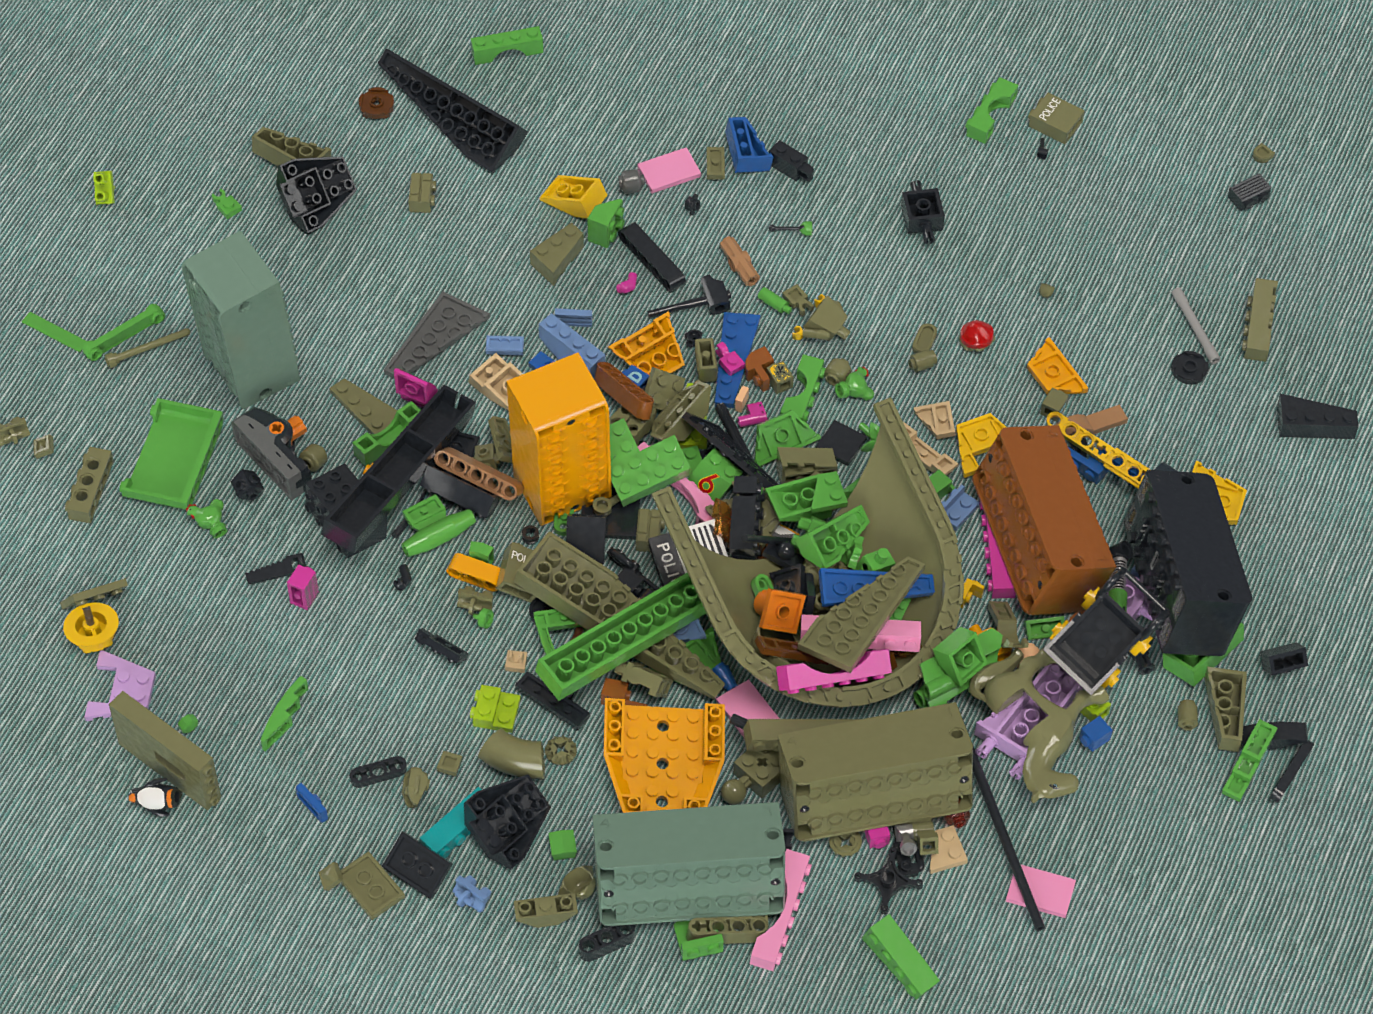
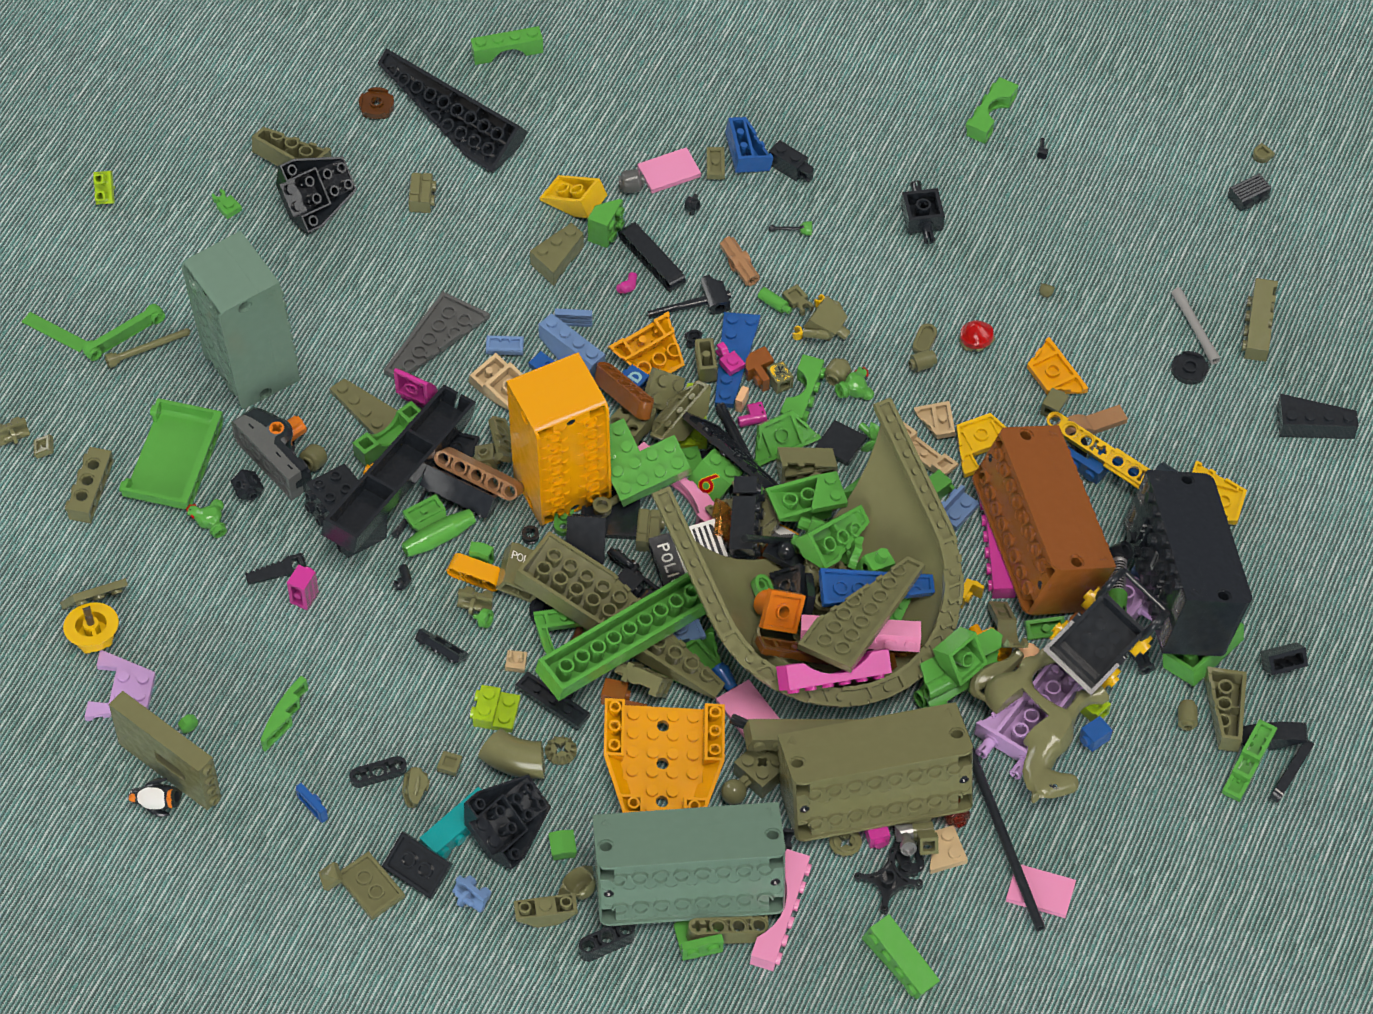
(1056, 118): olive brick -> none

